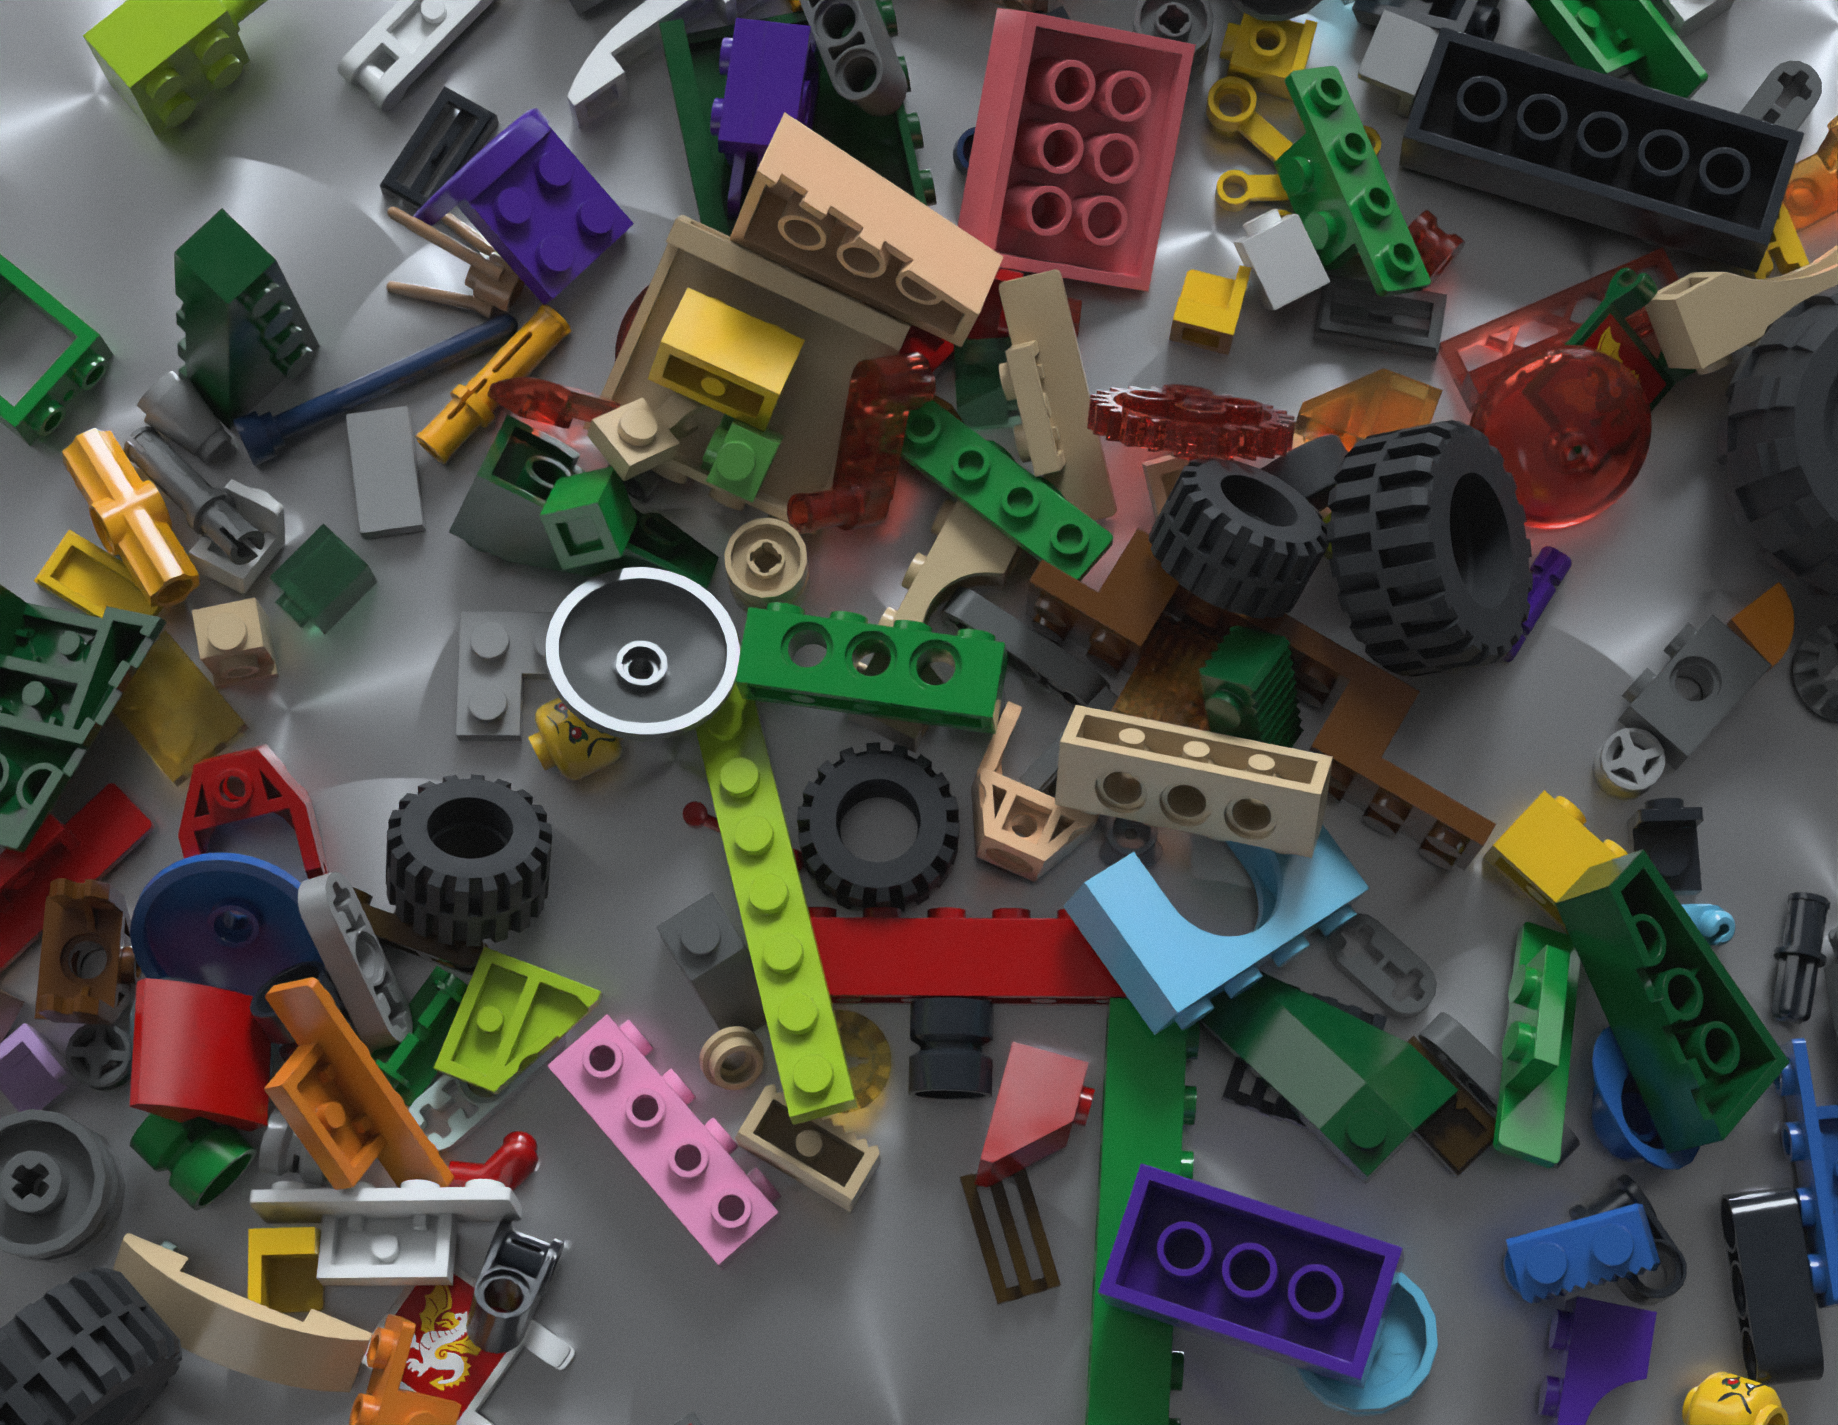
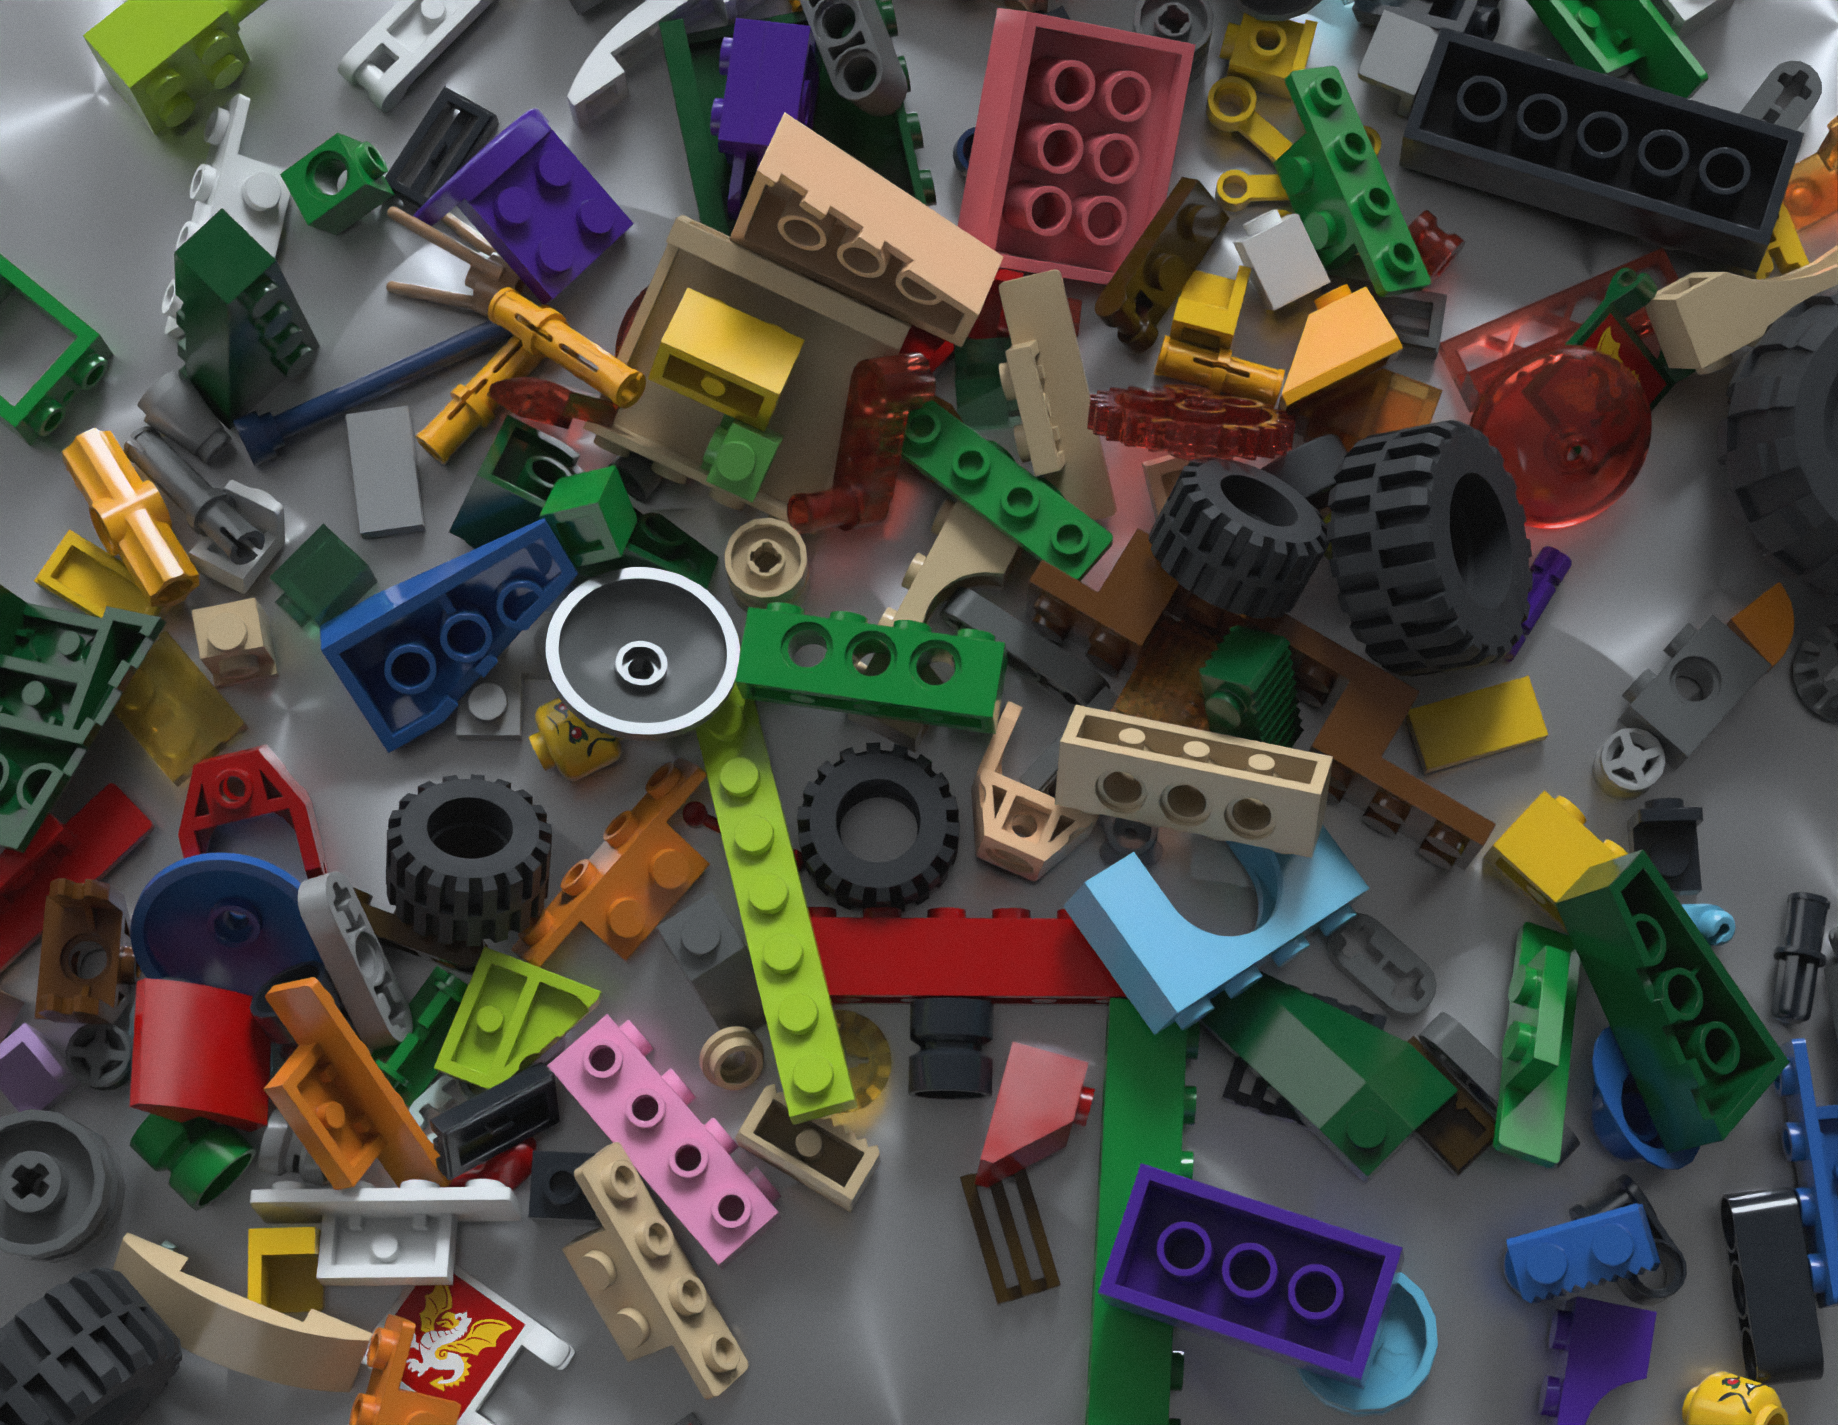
(240, 185): none -> white bracket
(315, 179): none -> green brick
(434, 635): none -> blue wedge
(495, 1120): none -> black tile
(511, 1278): black piece -> none
(520, 316): none -> light orange pin
(556, 1193): none -> black brick
(629, 878): none -> orange bracket
(640, 438): tan plate -> none
(645, 1279): none -> tan bracket
(1160, 264): none -> dark brown plate
(1219, 371): none -> light orange pin
(1339, 346): none -> light orange slope
(1476, 724): none -> yellow tile

